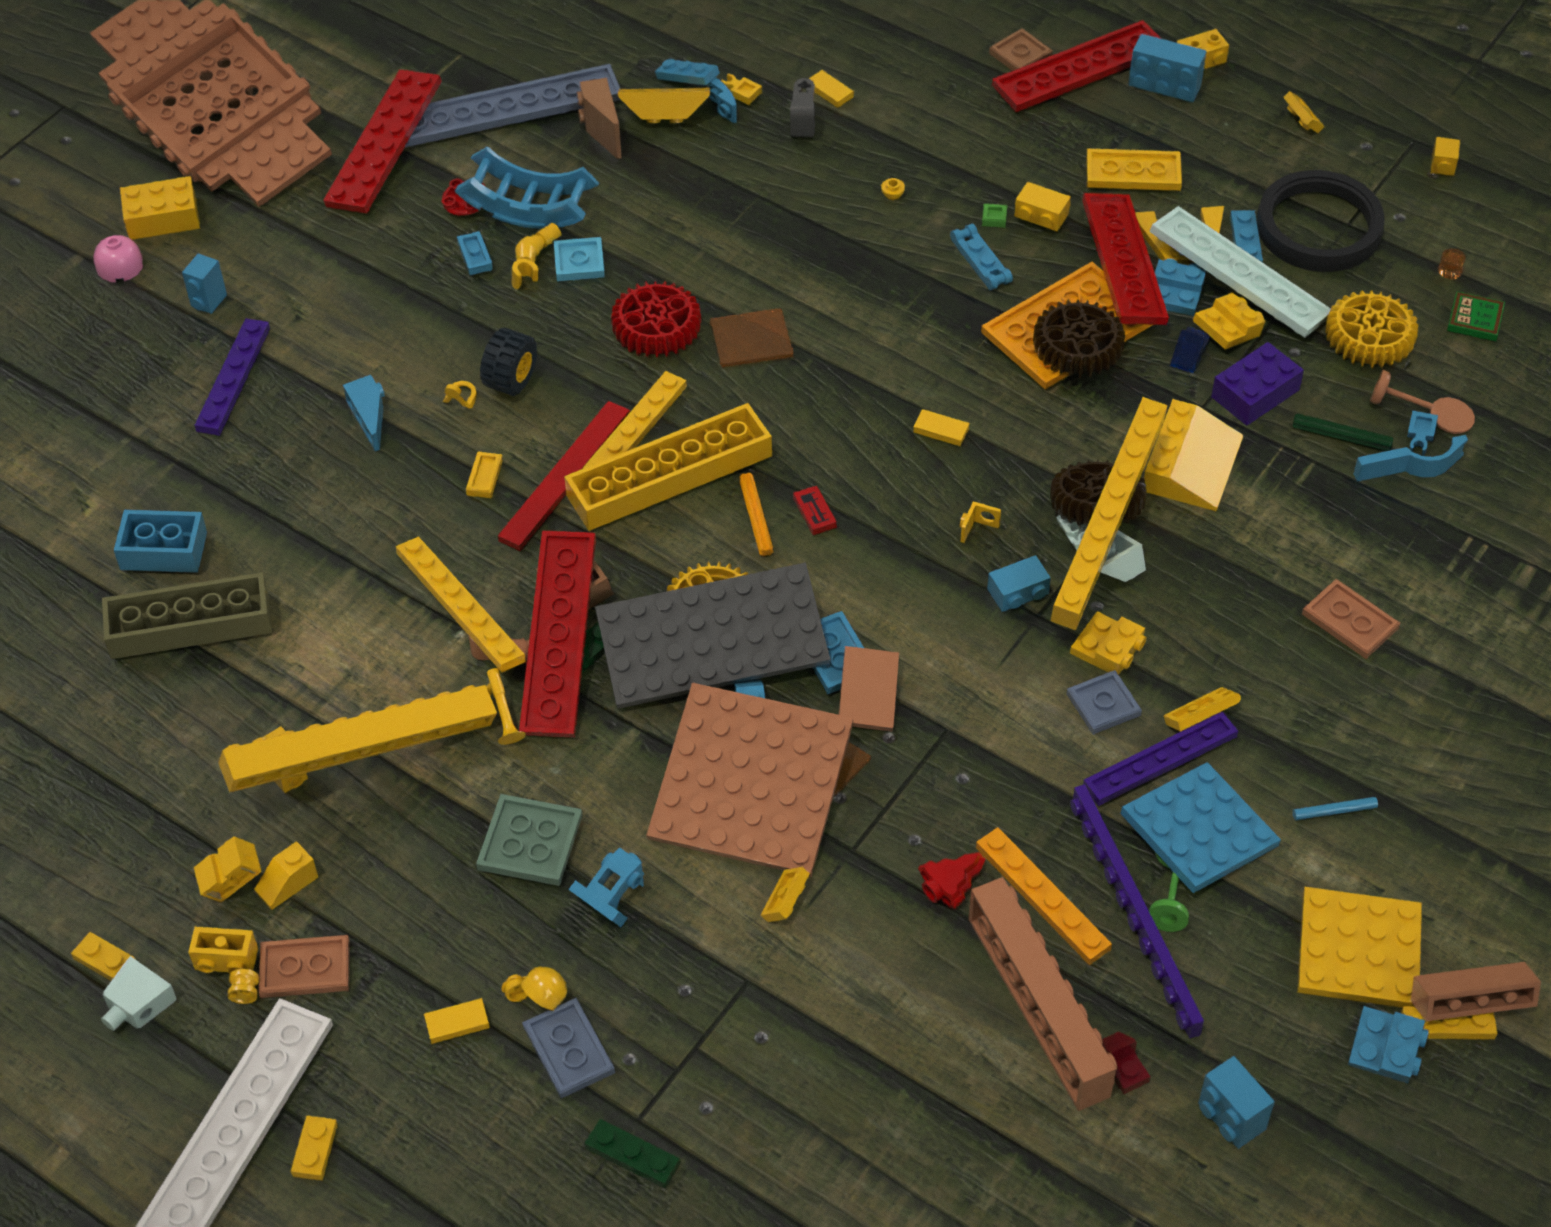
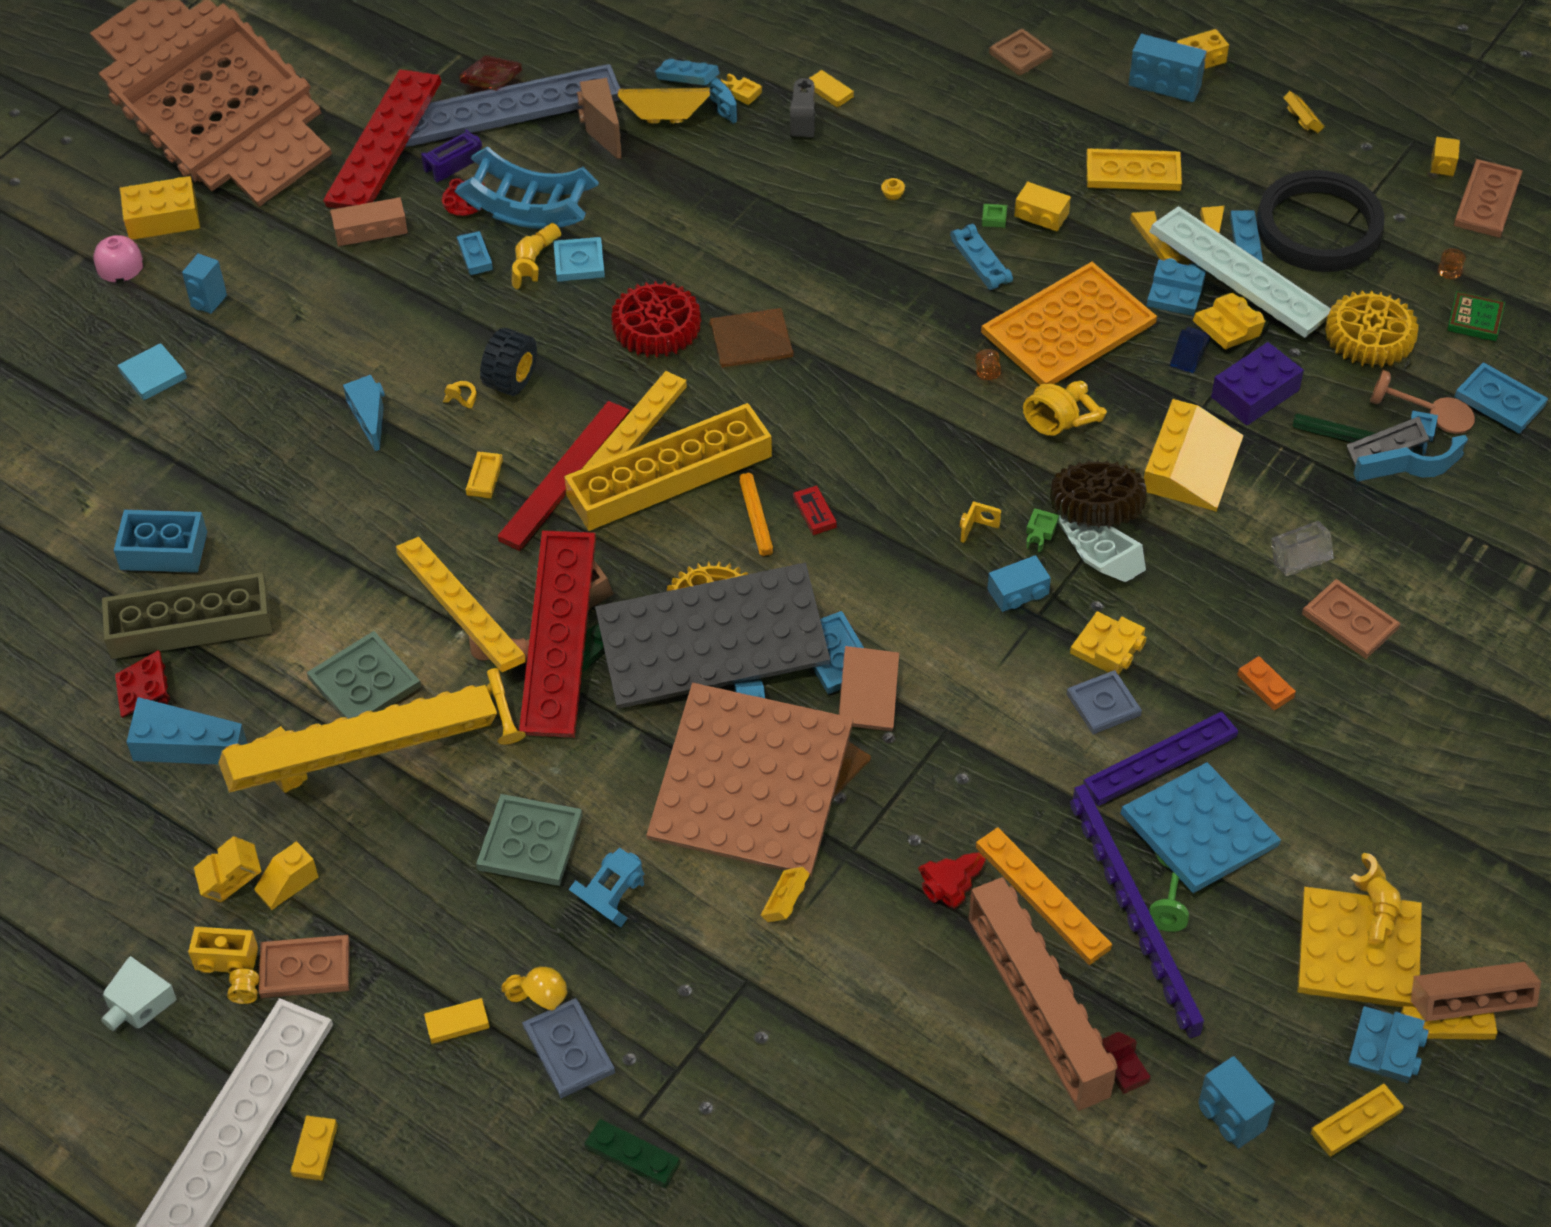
(100, 956): yellow plate -> none
(142, 680): none -> red hinge
(152, 371): none -> medium azure tile
(179, 735): none -> dark azure wedge
(232, 377): dark purple plate -> none
(364, 677): none -> sand green plate
(369, 221): none -> nougat brick
(451, 156): none -> dark purple window
(490, 72): none -> clear red tile
(941, 427): yellow tile -> none
(988, 364): none -> clear orange wheel
(1041, 527): none -> bright green plate
(1056, 408): none -> yellow piece
(1071, 67): red plate -> none
(1079, 338): dark brown gear -> none
(1108, 514): yellow brick -> none
(1125, 259): red plate -> none
(1201, 708): yellow hinge -> none
(1266, 683): none -> orange plate
(1302, 548): none -> clear brick
(1335, 808): dark azure bar -> none
(1357, 1120): none -> yellow plate
(1384, 896): none -> yellow piece
(1403, 435): none -> dark grey plate
(1488, 198): none -> nougat tile
(1501, 397): none -> dark azure plate

